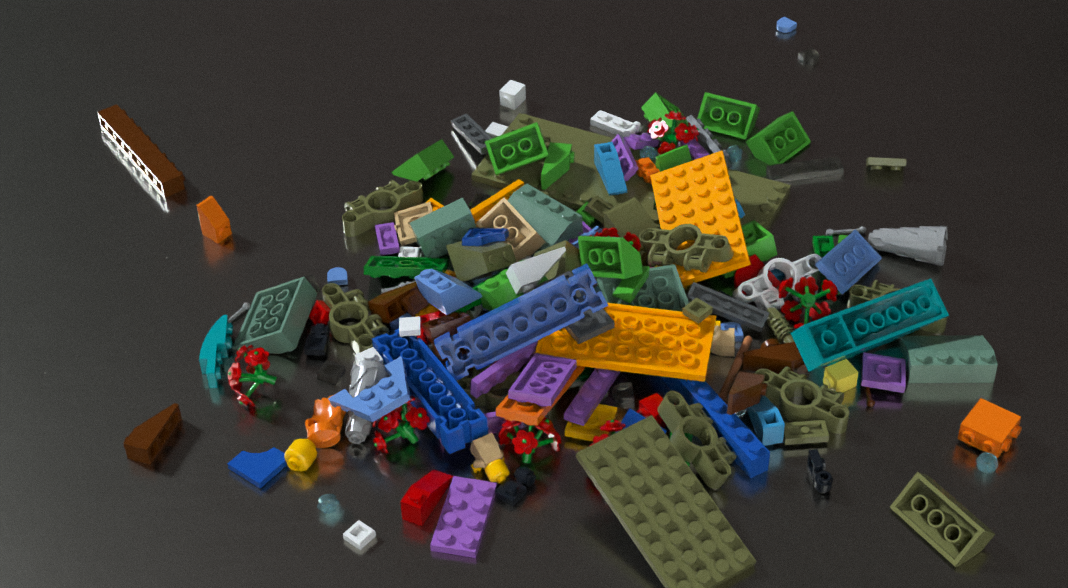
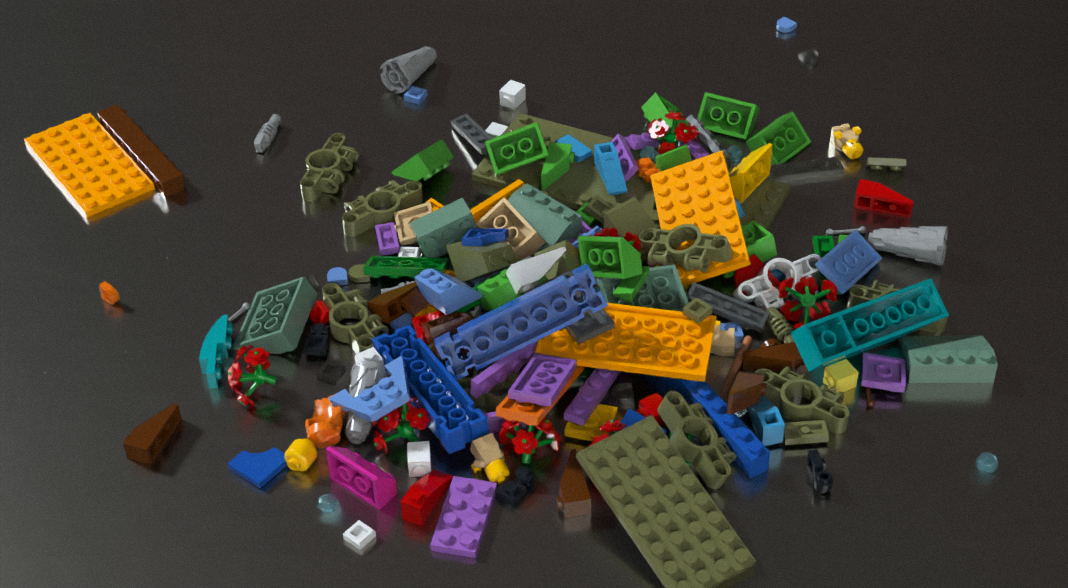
(89, 164): none -> light orange plate
(109, 293): none -> orange tile
(213, 220): orange slope -> none
(267, 133): none -> light grey hinge
(323, 179): none -> olive piece
(356, 274): none -> olive tile
(360, 476): none -> dark pink slope
(403, 70): none -> light grey cone
(409, 326): white tile -> none
(415, 95): none -> medium blue tile
(419, 458): none -> white brick
(573, 491): none -> reddish brown slope
(581, 151): none -> dark azure tile
(615, 124): white plate -> none
(751, 172): none -> yellow slope
(847, 140): none -> piece
(881, 199): none -> red slope
(941, 520): olive slope -> none
(990, 428): orange brick -> none

